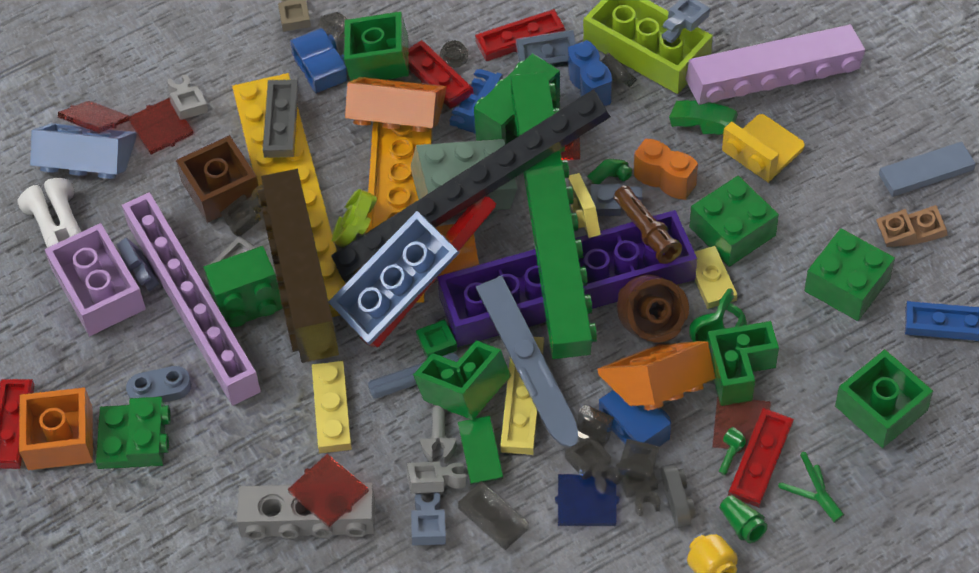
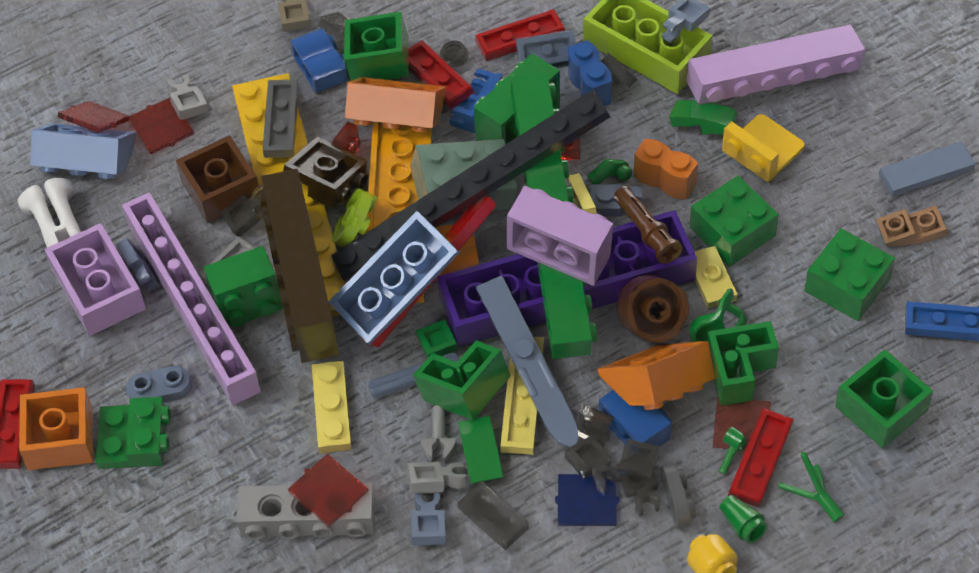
(329, 171): none -> dark brown plate
(348, 138): none -> clear red plate
(559, 235): none -> lavender brick

